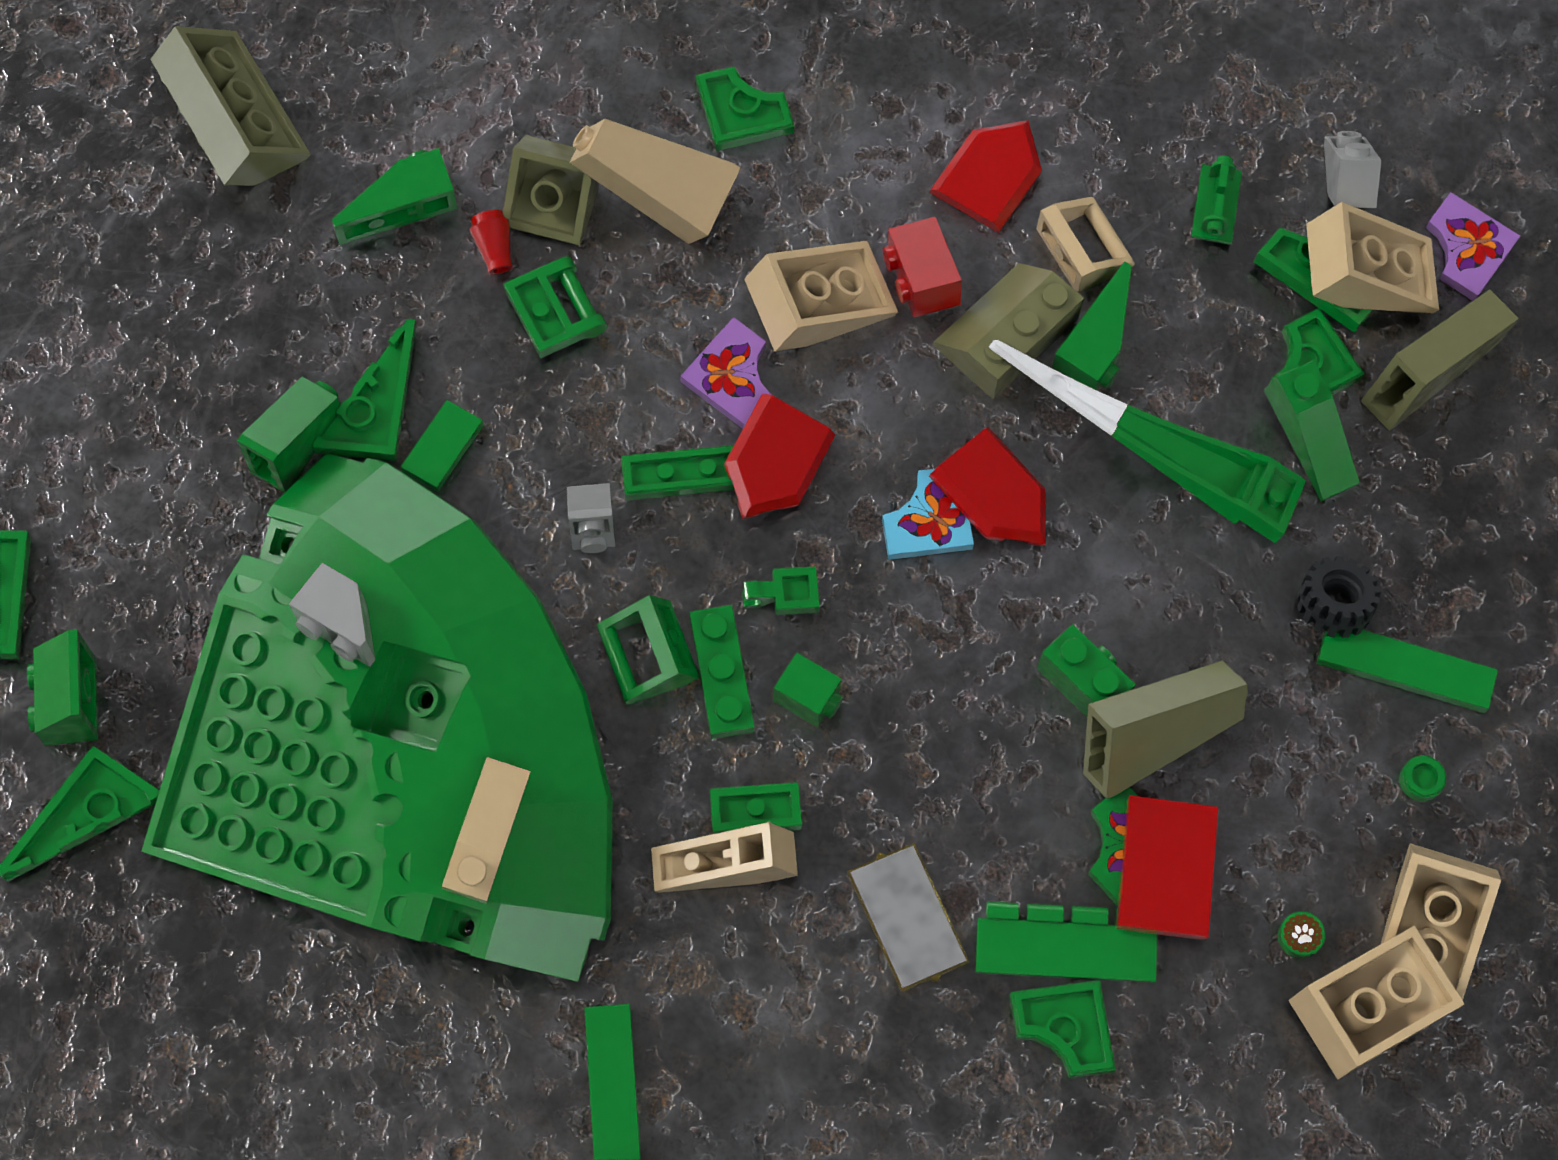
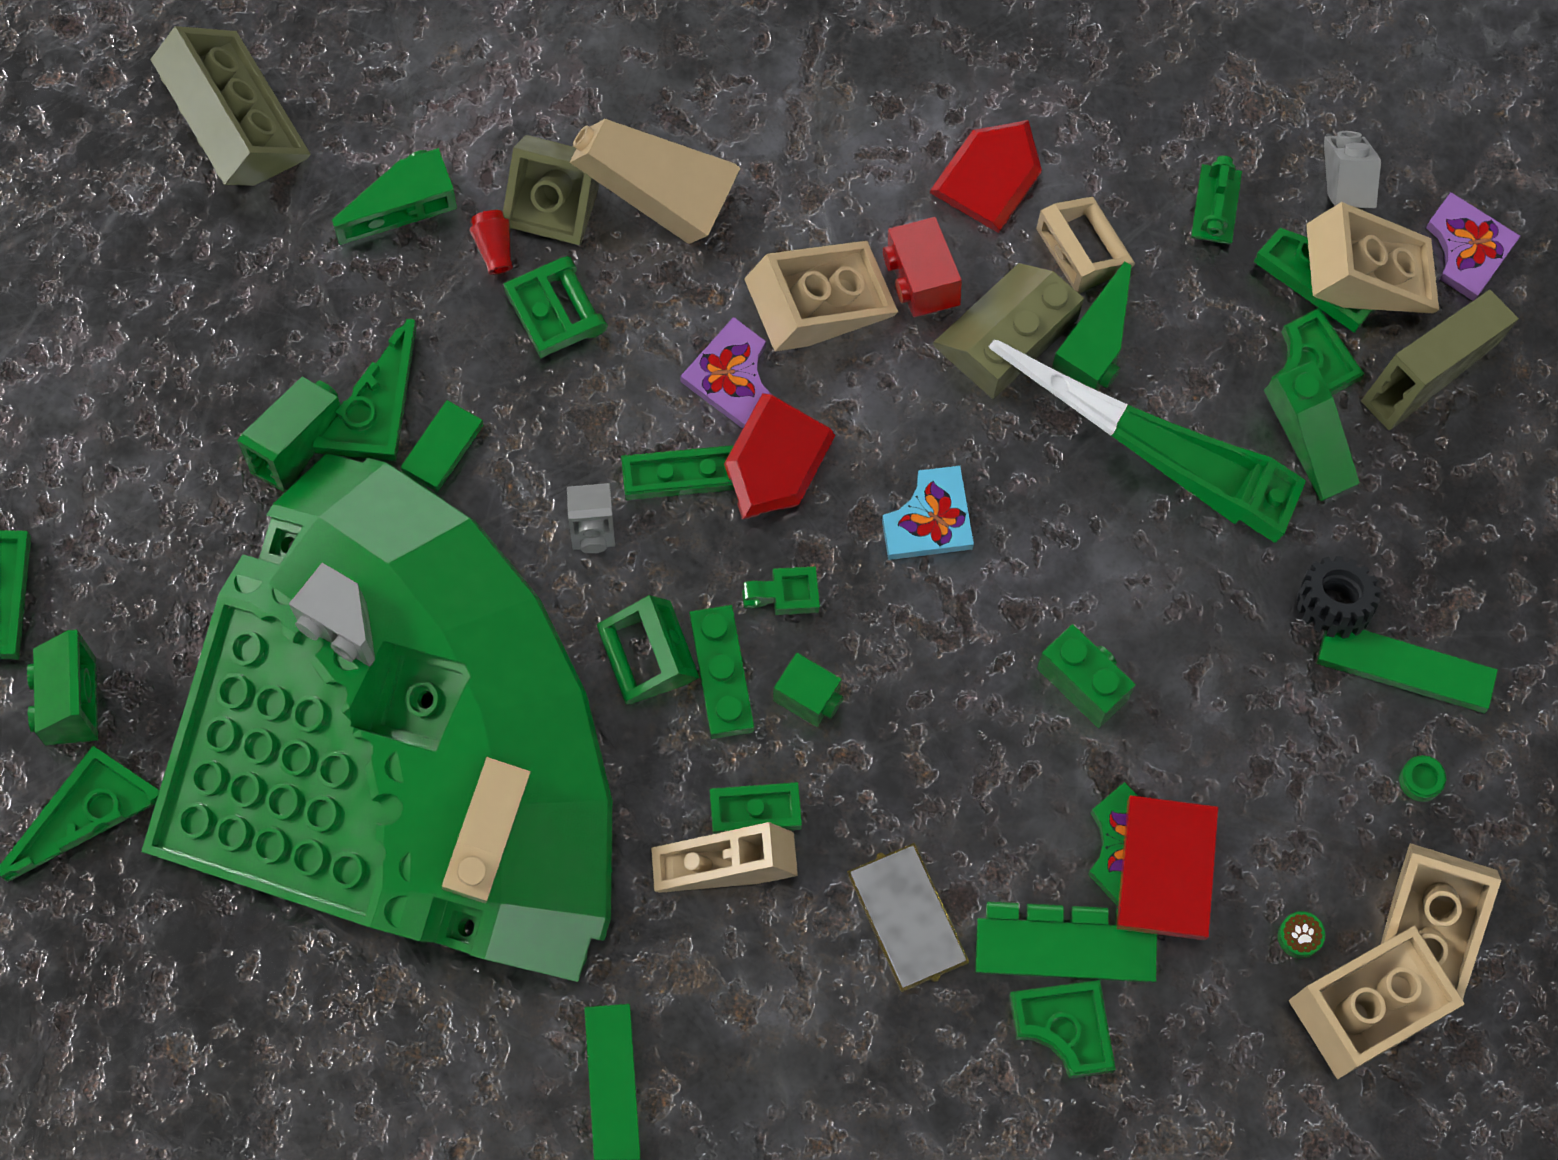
(740, 112): green tile -> none
(994, 490): red tile -> none
(1159, 723): olive slope -> none

